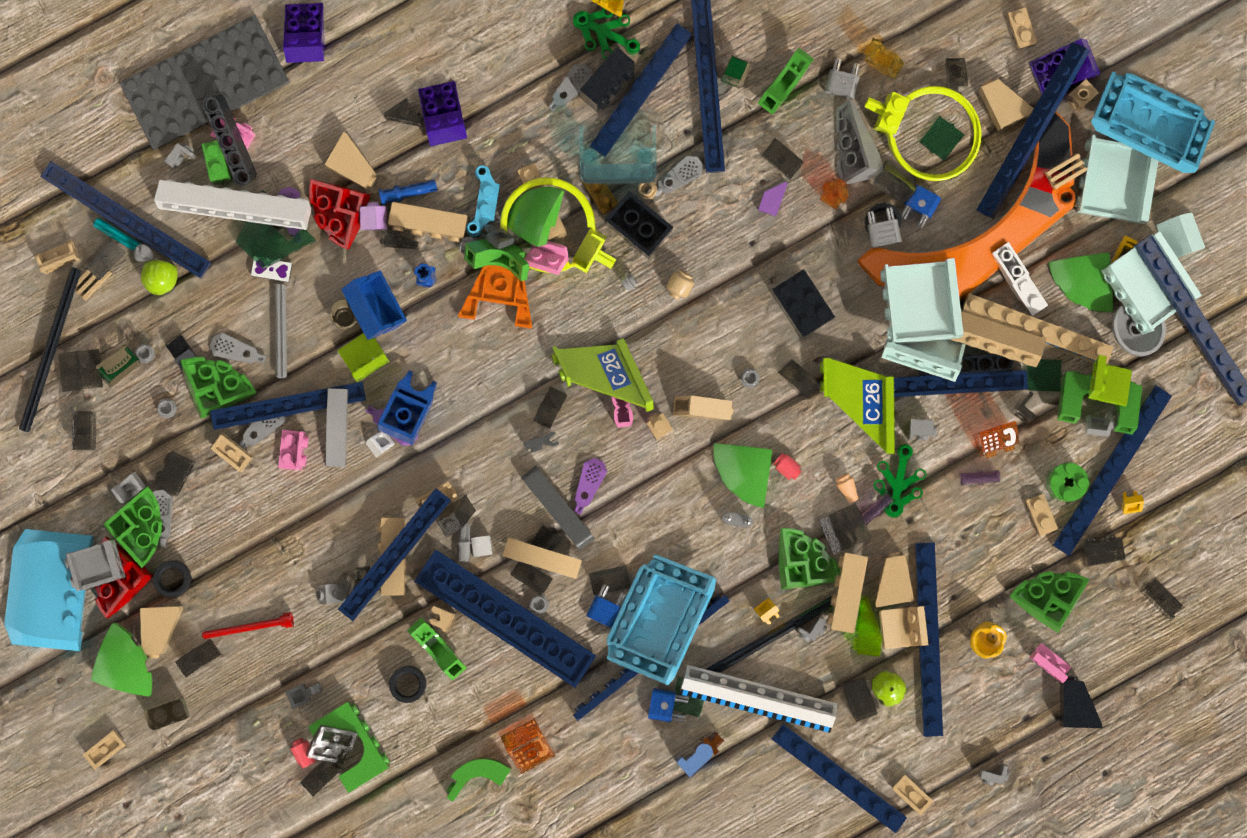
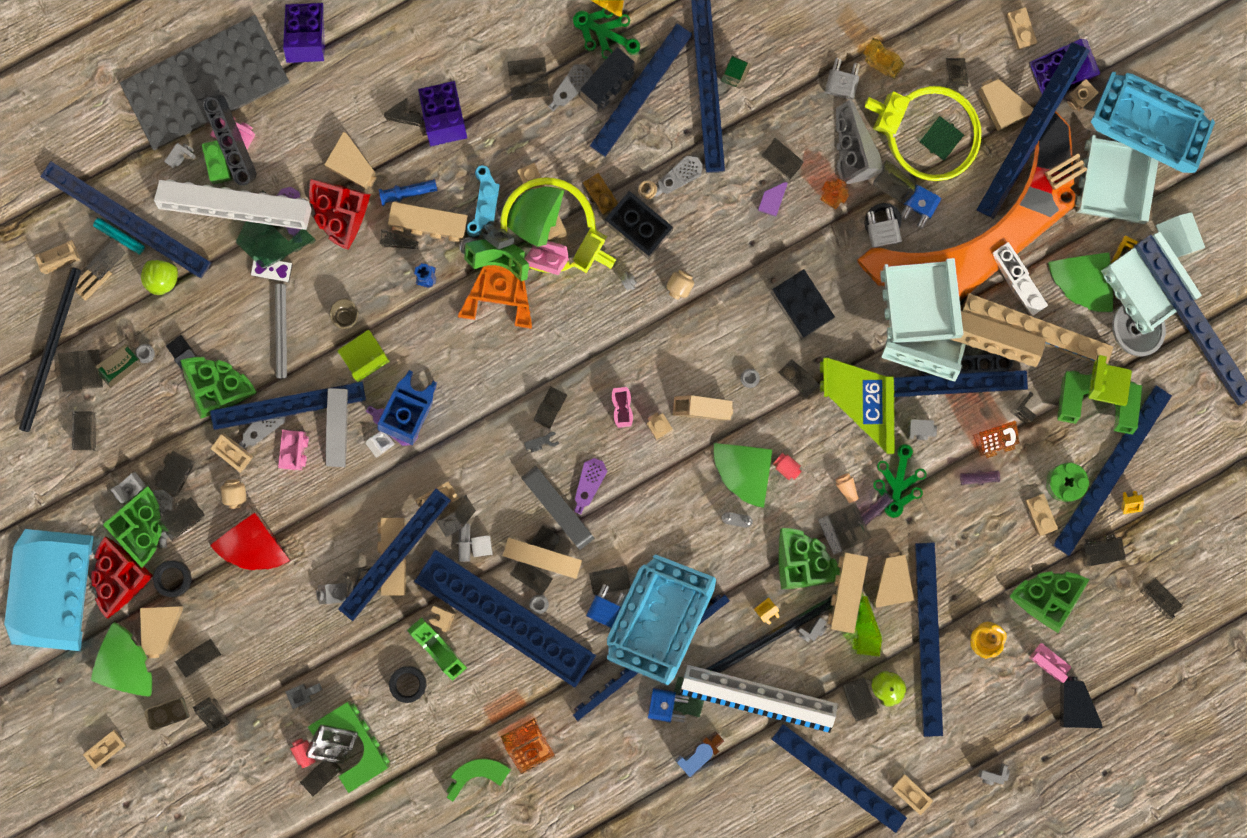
(94, 565): light grey panel -> none
(143, 253): light grey plate -> none
(166, 408): light grey plate -> none
(181, 518): none -> clear smoke brick
(211, 714): none -> clear smoke slope
(233, 493): none -> tan head
(237, 351): light grey piece -> none
(251, 546): none -> red brick
(285, 620): red piece -> none
(373, 217): lavender brick -> none
(374, 304): blue piece -> none
(528, 78): none -> clear smoke slope
(605, 370): lime piece -> none
(624, 173): clear light blue windscreen -> none
(786, 81): bright green arch -> none
(903, 627): tan bracket -> none
(1045, 376): clear green piece -> none
(1100, 425): light grey bracket -> none

